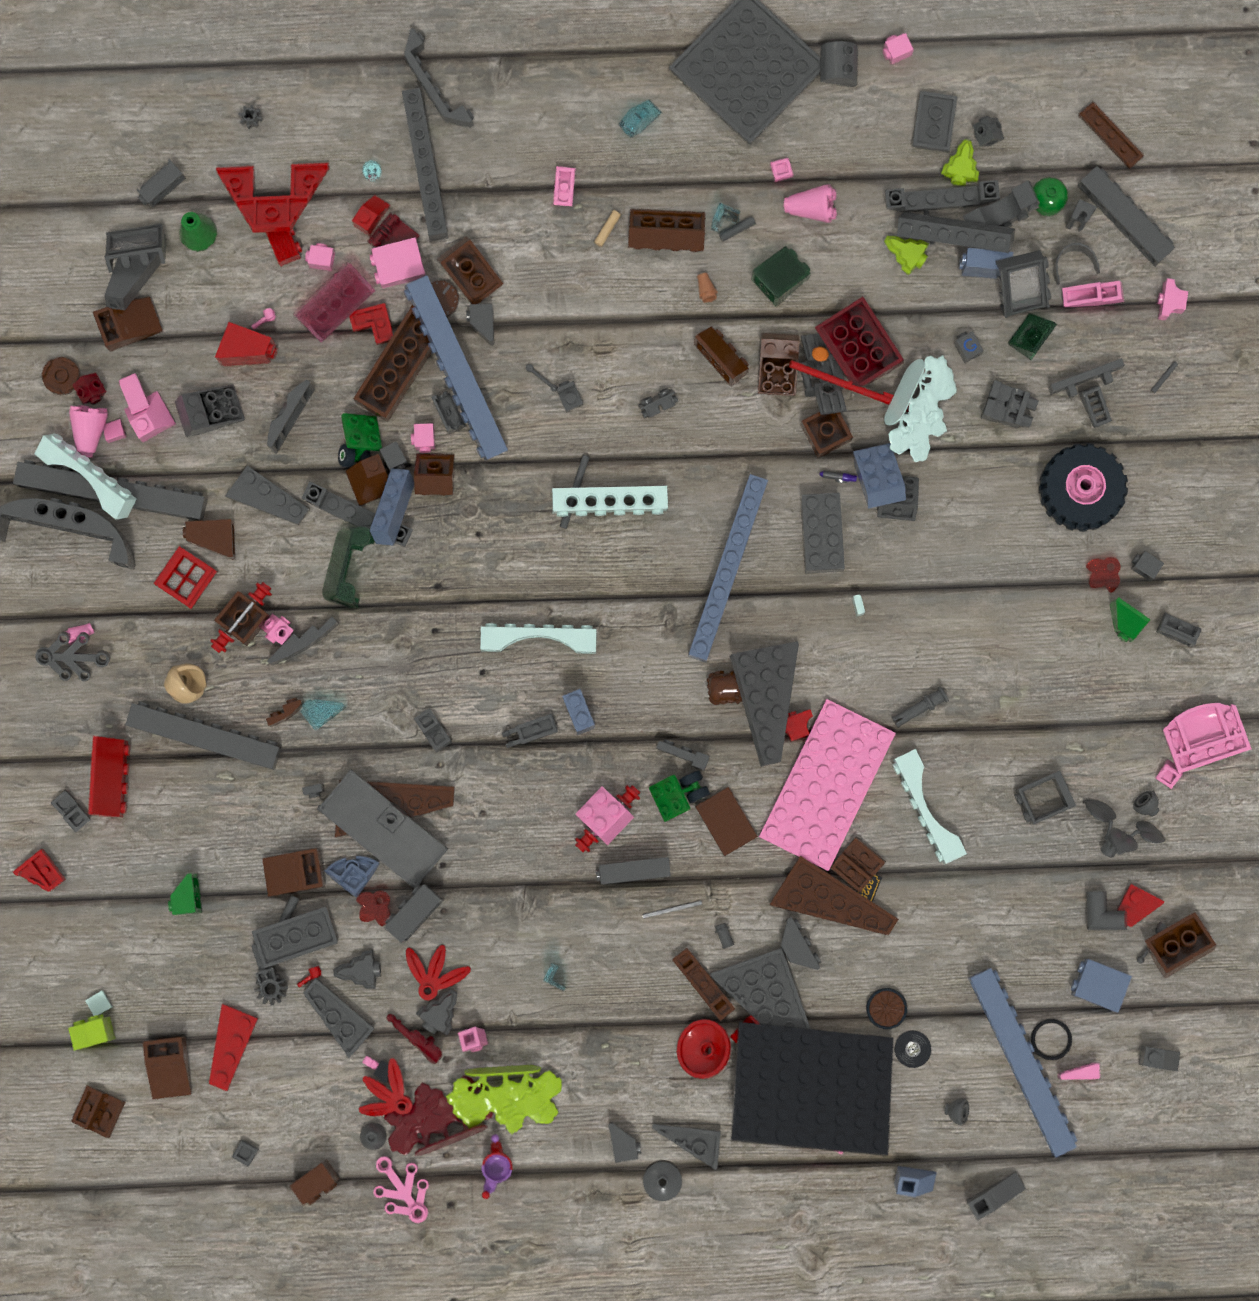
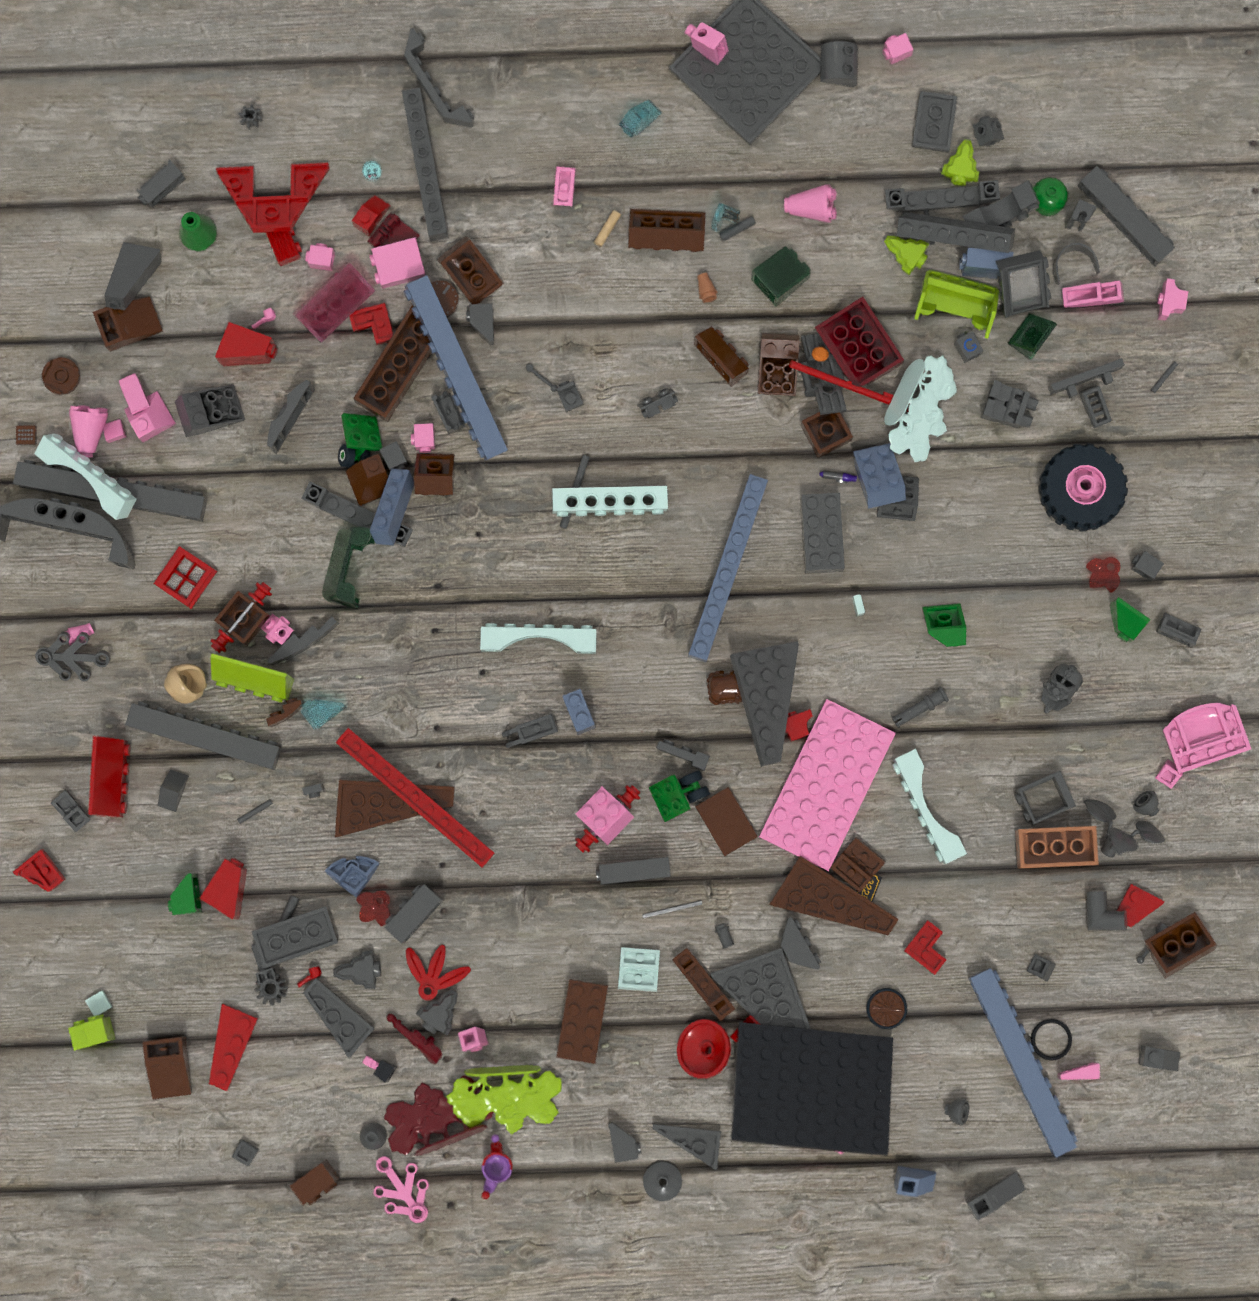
(26, 434): none -> reddish brown tile
(89, 388): dark red brick -> none
(98, 1111): reddish brown slope -> none
(135, 242): dark grey window -> none
(172, 790): none -> dark grey slope
(212, 535): reddish brown slope -> none
(227, 888): none -> red slope
(251, 677): none -> lime slope
(253, 812): none -> dark grey piece
(262, 494): dark grey wing -> none
(293, 872): reddish brown slope -> none
(383, 828): dark grey door -> none
(391, 1099): red plant -> none
(415, 798): none -> red plate
(432, 730): dark grey slope -> none
(550, 976): clear light blue panel -> none
(582, 1021): none -> reddish brown brick
(638, 969): none -> light aqua slope
(708, 41): none -> bright pink torso
(781, 169): bright pink tile -> none
(912, 1049): black sticker -> none
(921, 948): none -> red plate
(946, 624): none -> green slope
(958, 297): none -> lime windscreen
(1041, 967): none -> dark grey slope
(1056, 847): none -> nougat brick
(1061, 687): none -> dark grey helmet
(1100, 985): sand blue brick -> none
(1111, 135): reddish brown tile -> none

